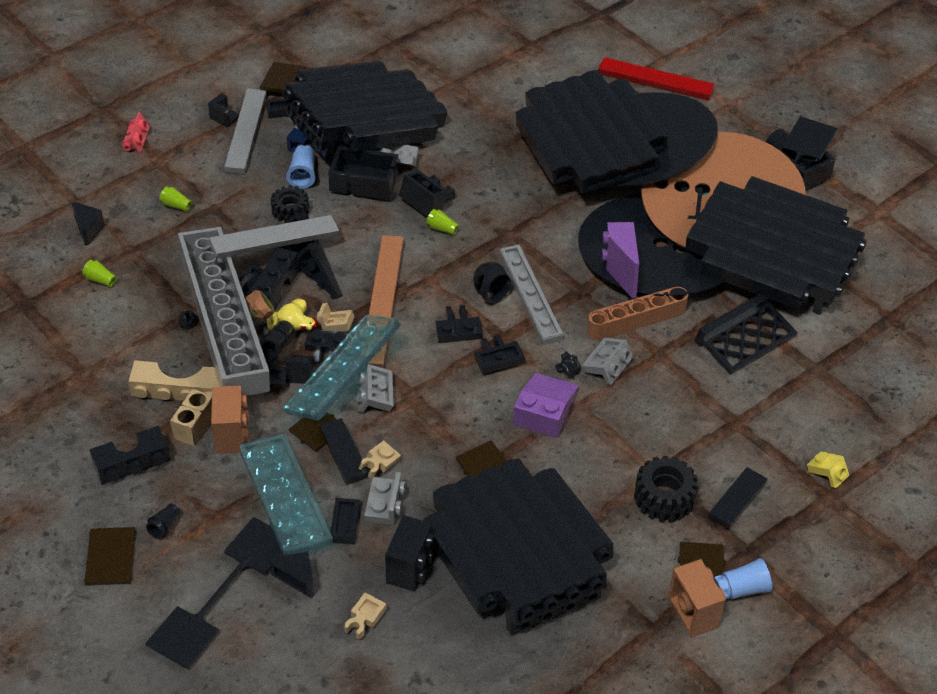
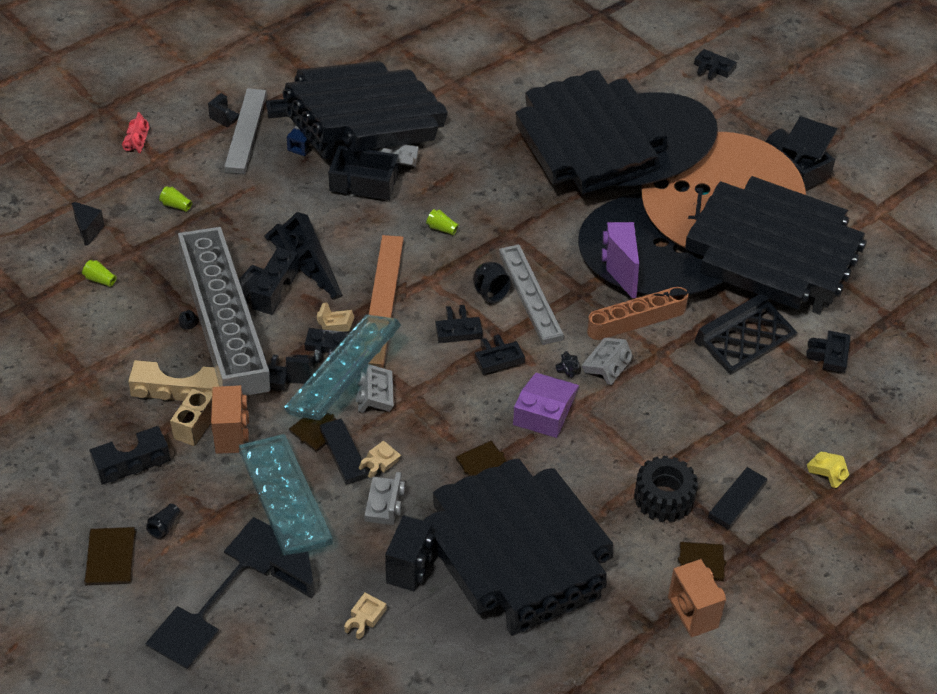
(259, 305): nougat rock -> none
(273, 236): light grey tile -> none
(277, 339): black pin -> none
(279, 75): dark brown piece -> none
(286, 196): black tyre -> none
(294, 314): light yellow animal -> none
(301, 167): light blue plant -> none
(345, 520): black tile -> none
(425, 192): black brick -> none
(656, 78): red tile -> none
(714, 63): none -> black hinge
(745, 580): light blue plant -> none
(835, 352): none -> black hinge

